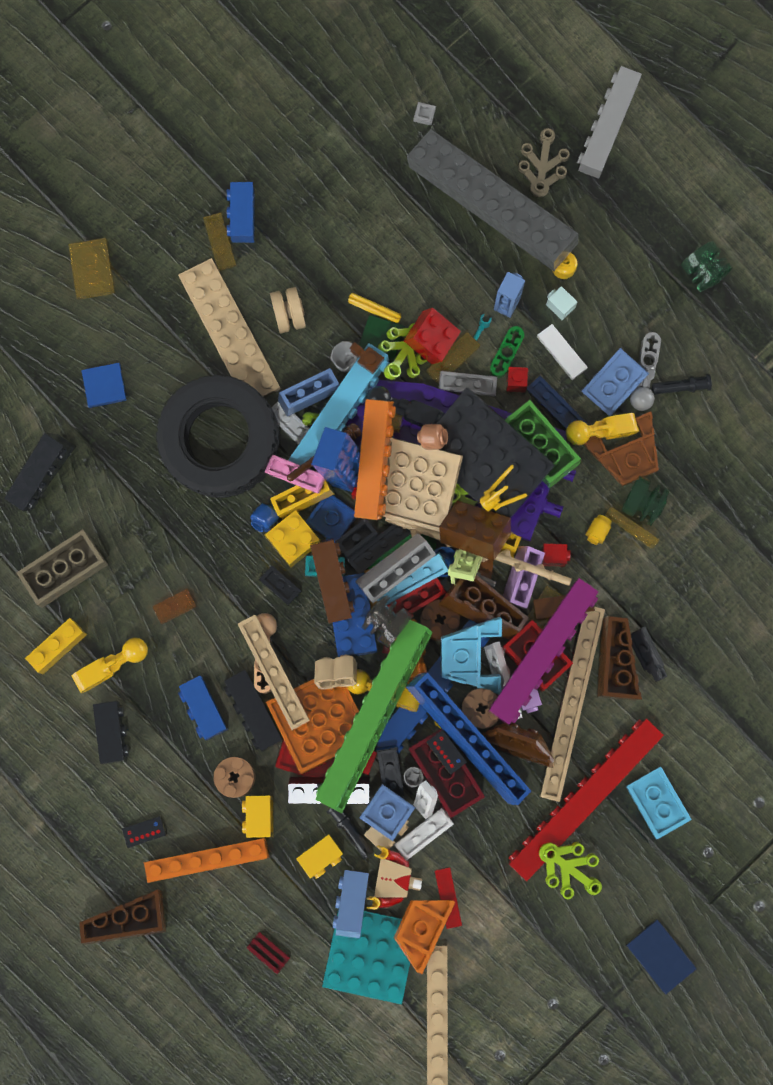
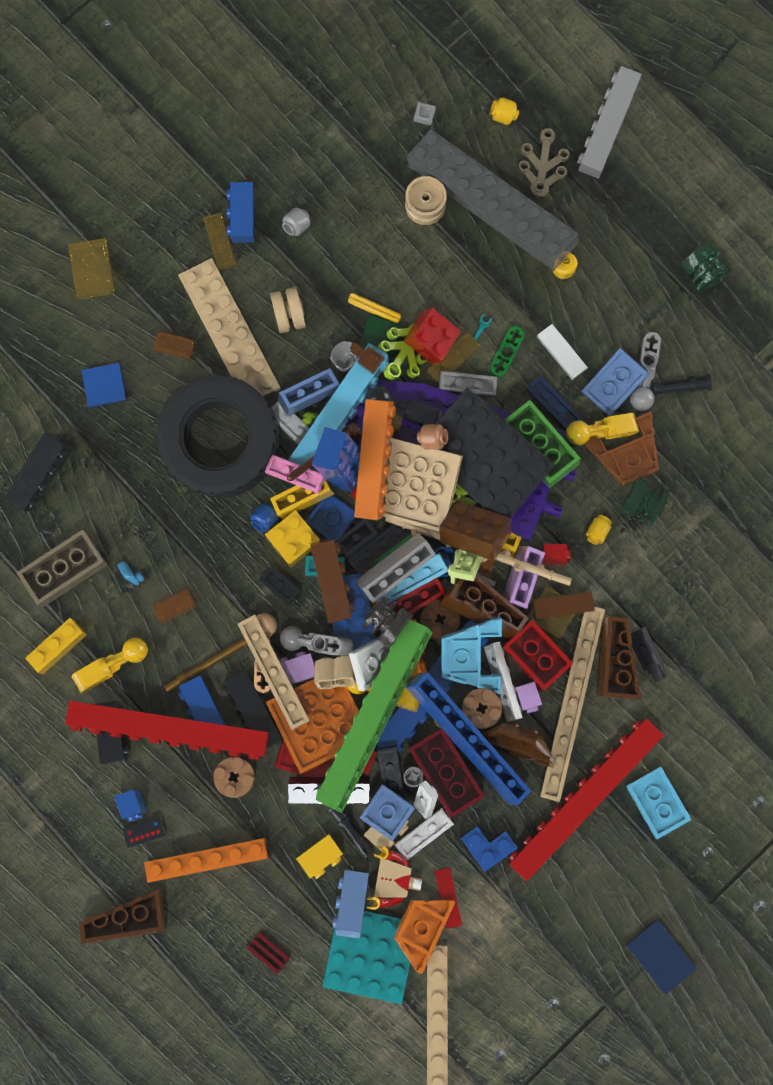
(128, 575): none -> dark azure arm
(131, 805): none -> blue brick
(166, 728): none -> red brick
(174, 345): none -> clear orange tile
(185, 677): none -> pearl gold bar
(258, 816): yellow brick -> none
(293, 638): none -> light grey beam
(296, 221): none -> light grey head
(299, 668): none -> lavender brick
(367, 662): none -> white tile
(425, 200): none -> tan wheel
(446, 752): black tile -> none
(485, 852): none -> blue brick
(491, 499): yellow plant -> none
(504, 111): none -> yellow head
(509, 294): medium blue brick -> none
(517, 379): red brick -> none
(543, 651): magenta brick -> none
(561, 302): light aqua brick -> none
(568, 867): lime plant -> none
(631, 527): clear yellow tile -> none

